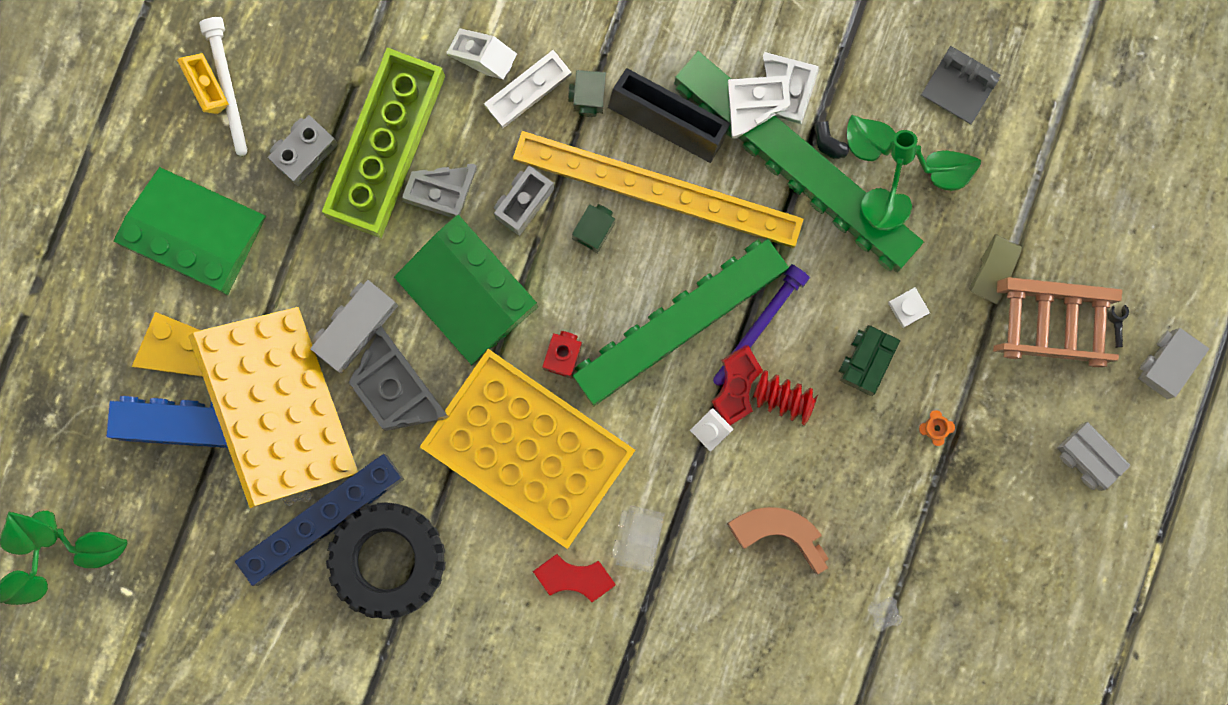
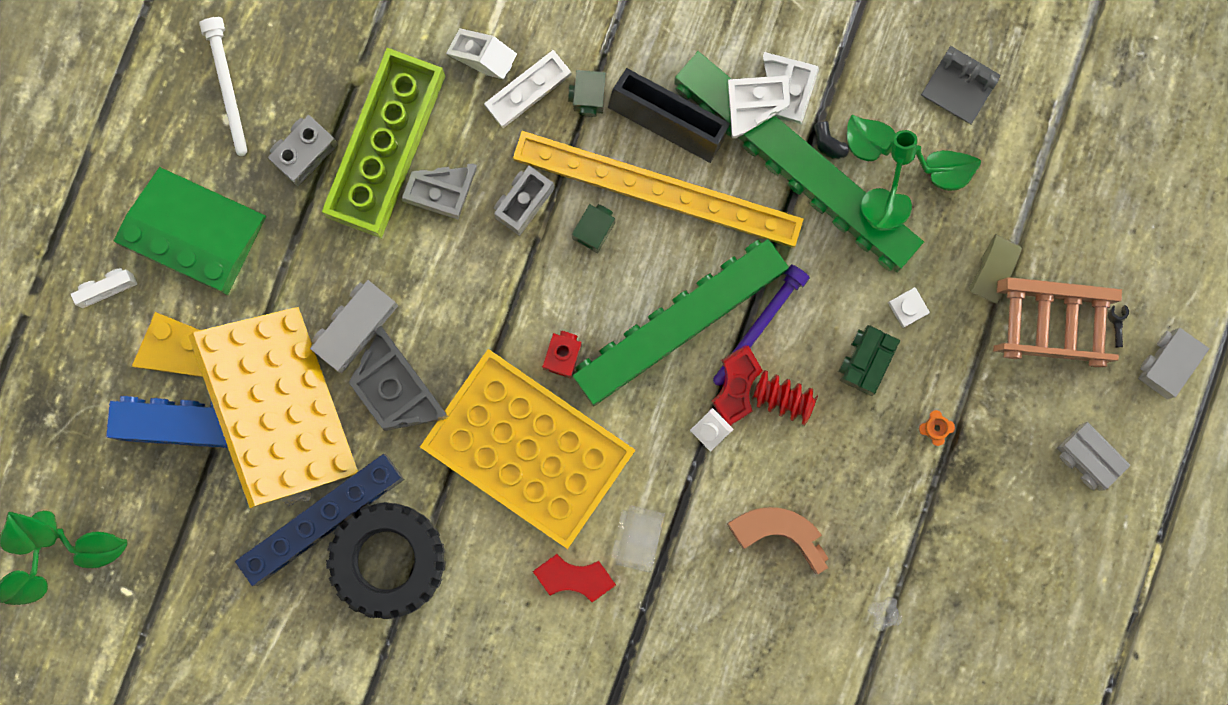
(92, 292): none -> white plate
(203, 83): yellow slope -> none
(465, 290): green slope -> none

